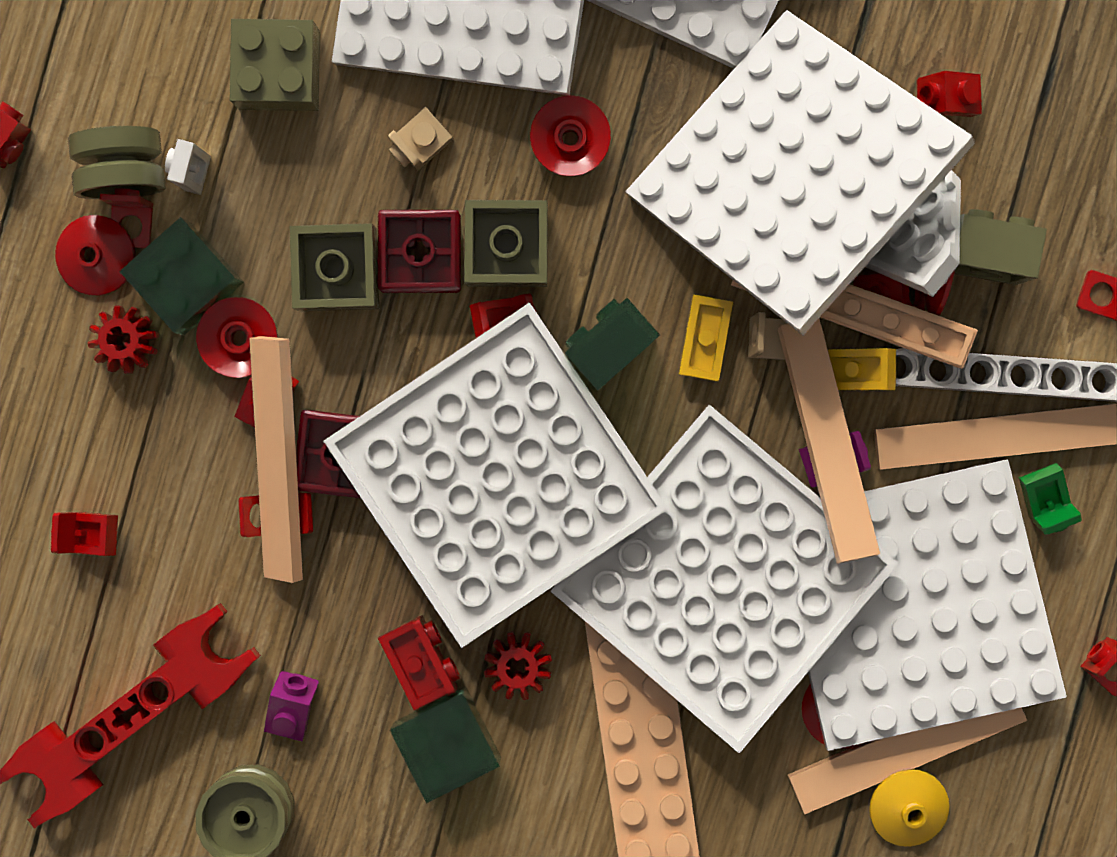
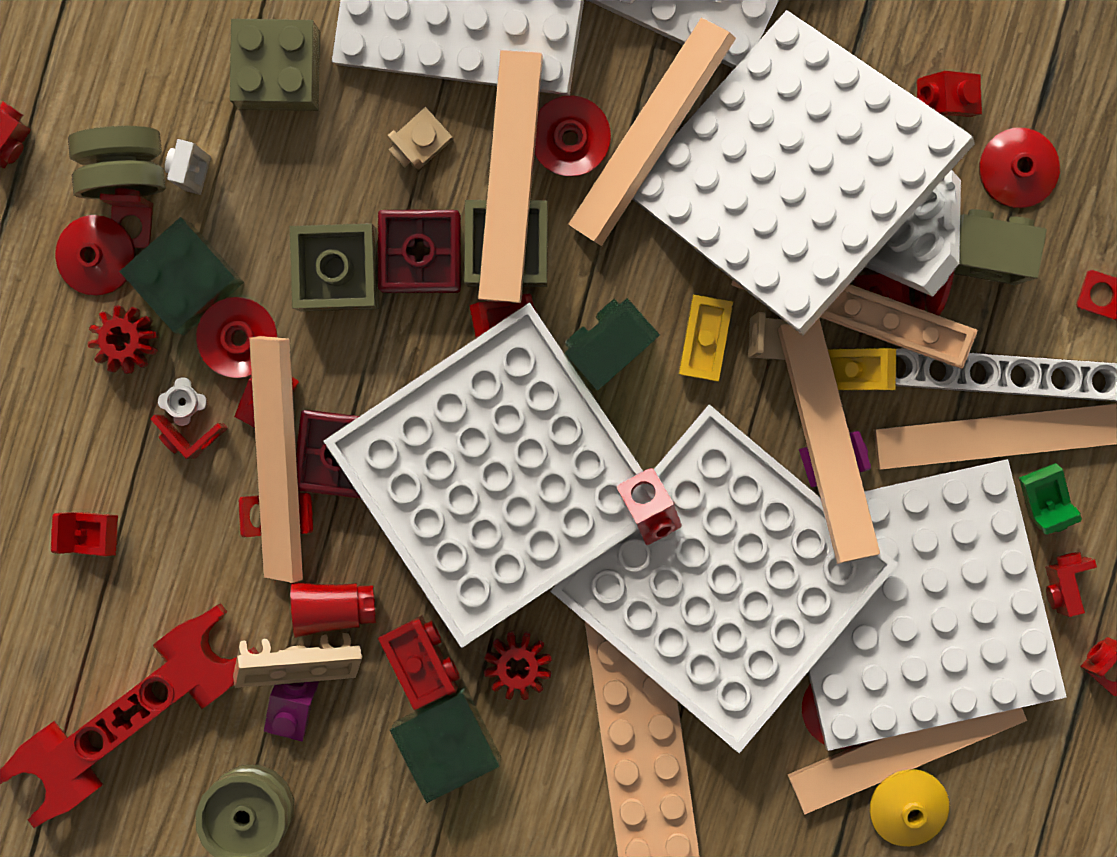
(170, 401): none -> white plate
(176, 442): none -> red bracket
(296, 663): none -> tan plate
(330, 607): none -> red plant
(510, 176): none -> light nougat tile
(652, 130): none -> light nougat tile
(654, 518): none -> bracket
(1003, 178): none -> red dish
(1063, 587): none -> red bracket

